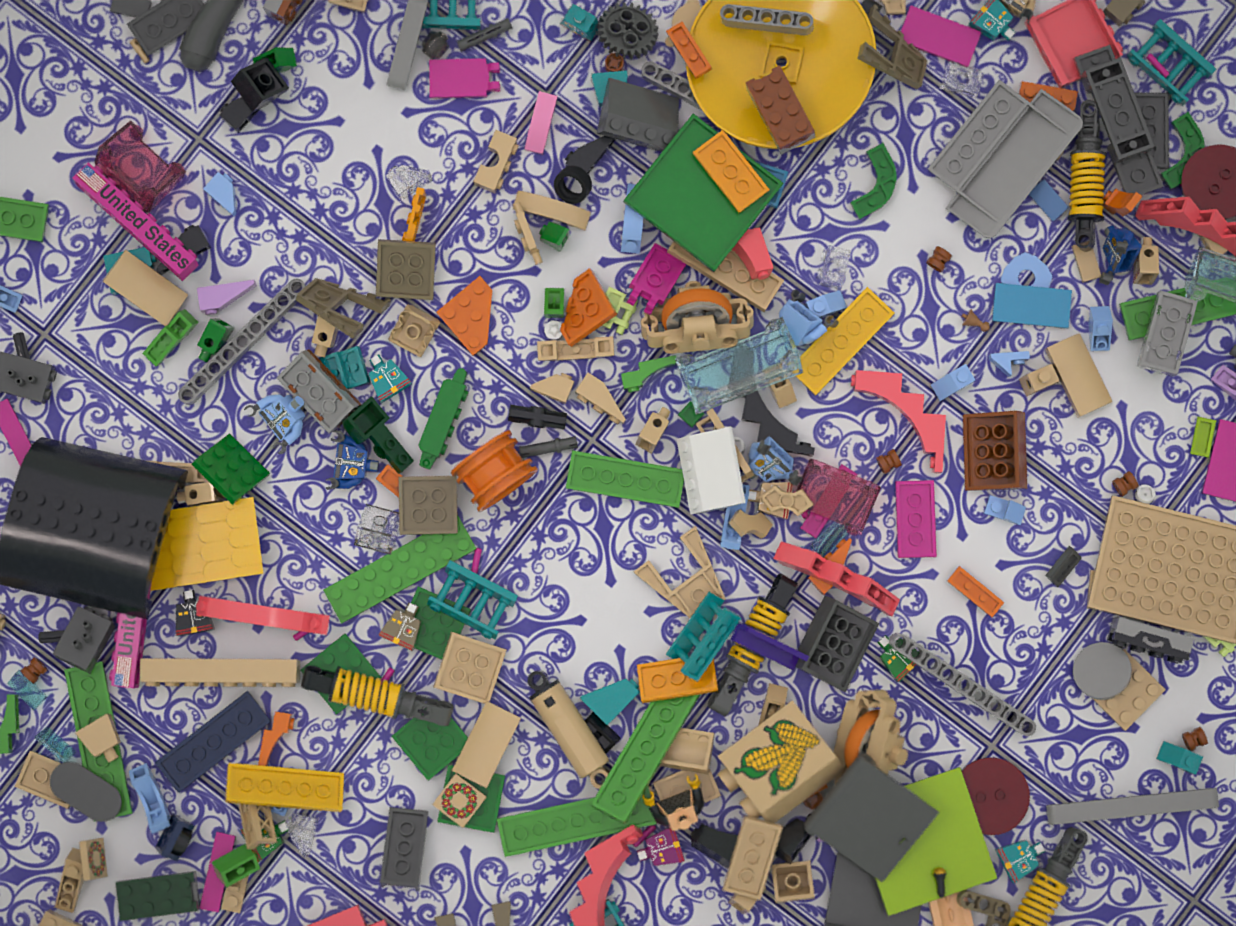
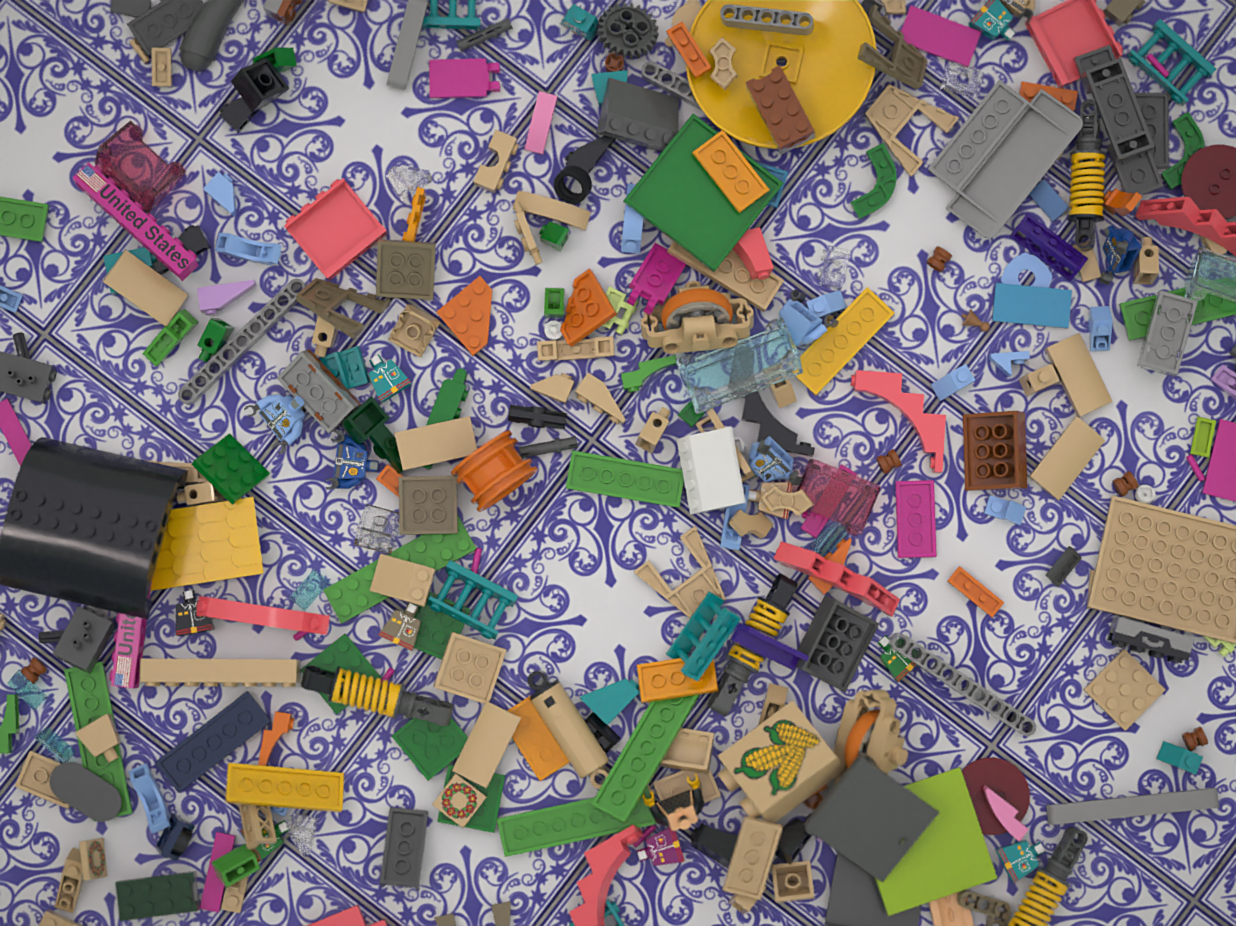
(161, 66): none -> tan plate
(247, 249): none -> light blue arch
(309, 589): none -> clear light blue slope
(335, 229): none -> coral panel
(402, 580): none -> tan slope
(435, 44): clear smoke head -> none
(436, 443): none -> tan tile
(536, 741): none -> light orange tile
(723, 73): none -> tan tile
(893, 111): none -> tan wing
(939, 875): black piece -> none
(1005, 814): none -> bright pink slope
(1050, 245): none -> dark purple fence
(1066, 458): none -> tan slope
(1102, 670): light grey tile -> none
(1195, 467): none -> dark pink piece

